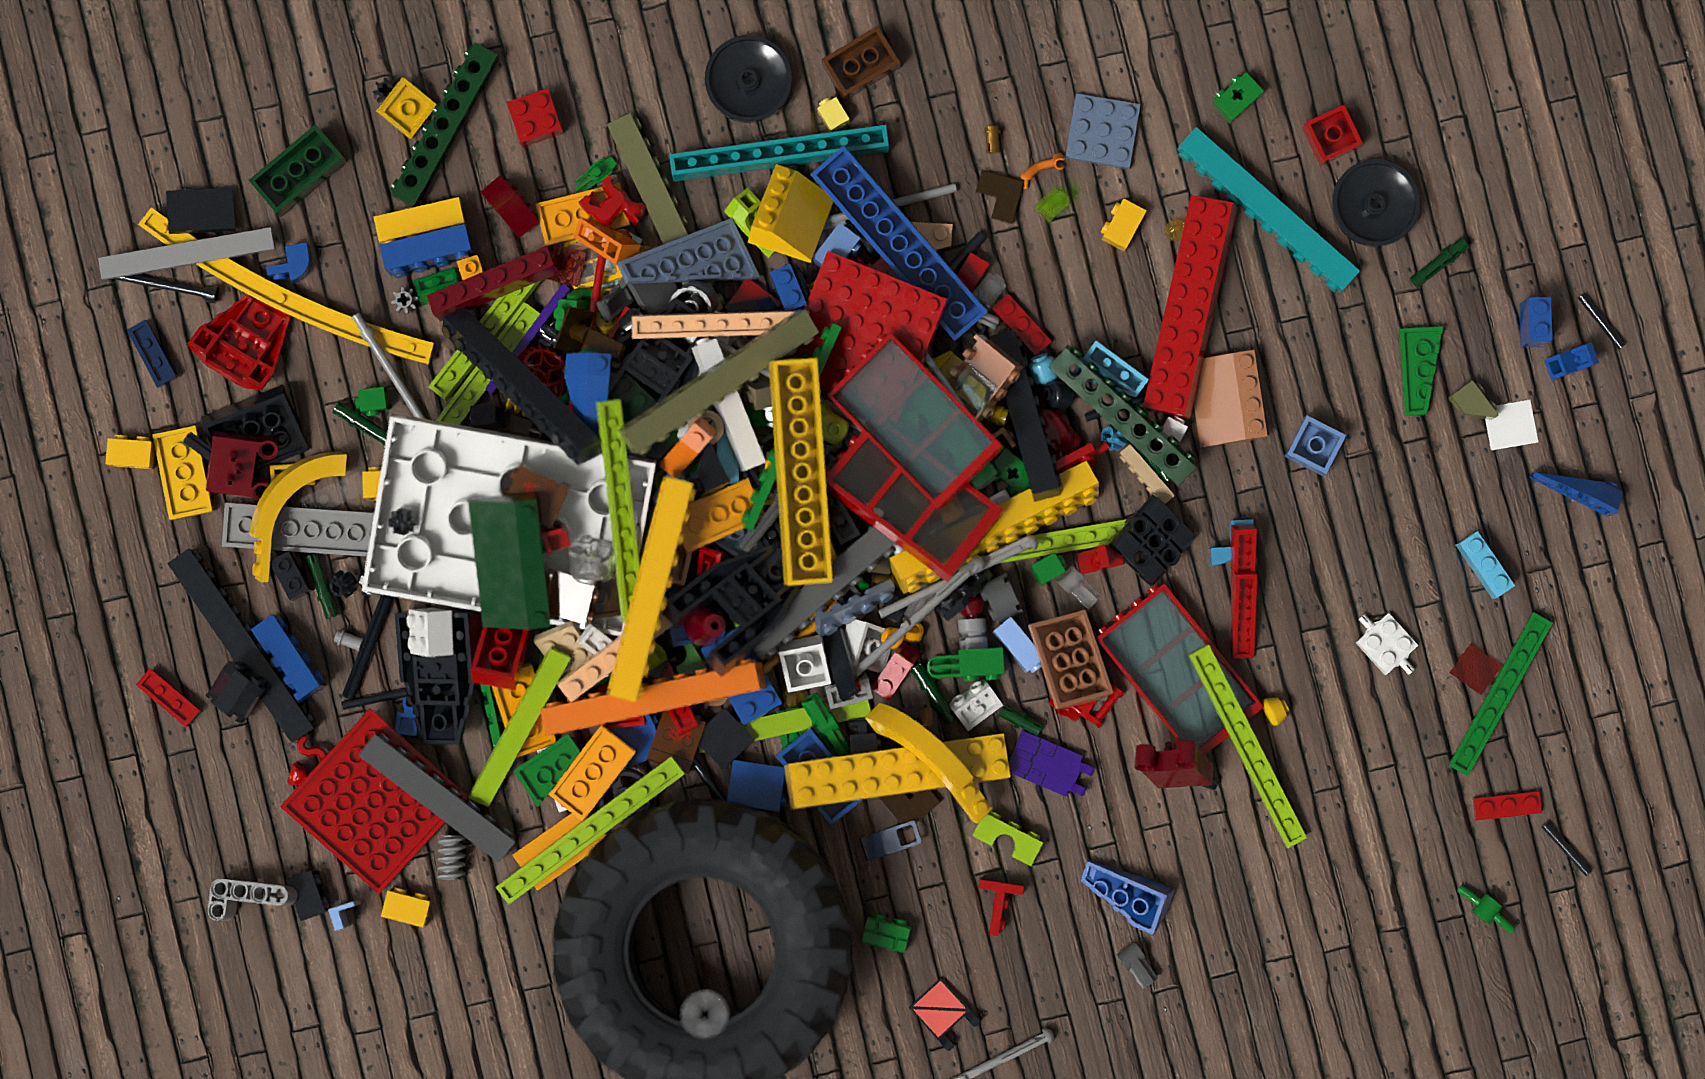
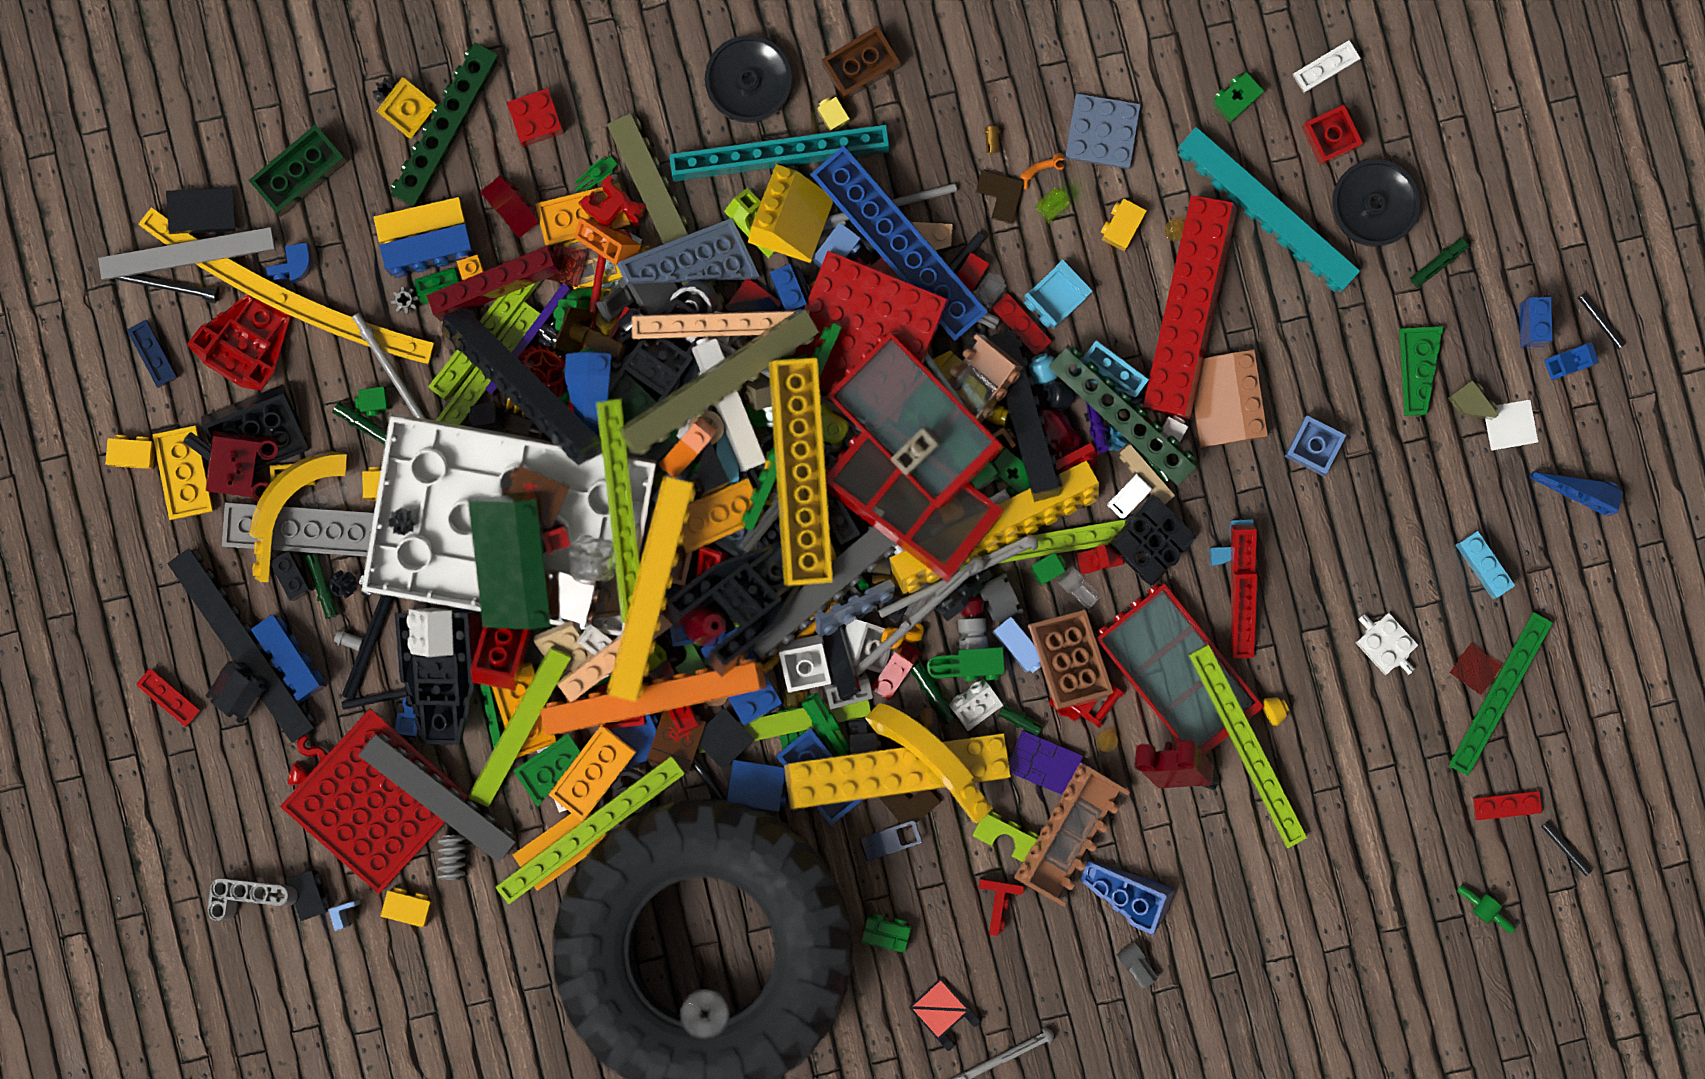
(916, 450): none -> dark tan brick
(1057, 295): none -> medium azure panel
(1069, 833): none -> nougat window
(1097, 430): none -> dark purple pin
(1106, 741): none -> clear yellow tile
(1130, 496): none -> tile
(1326, 66): none -> white plate

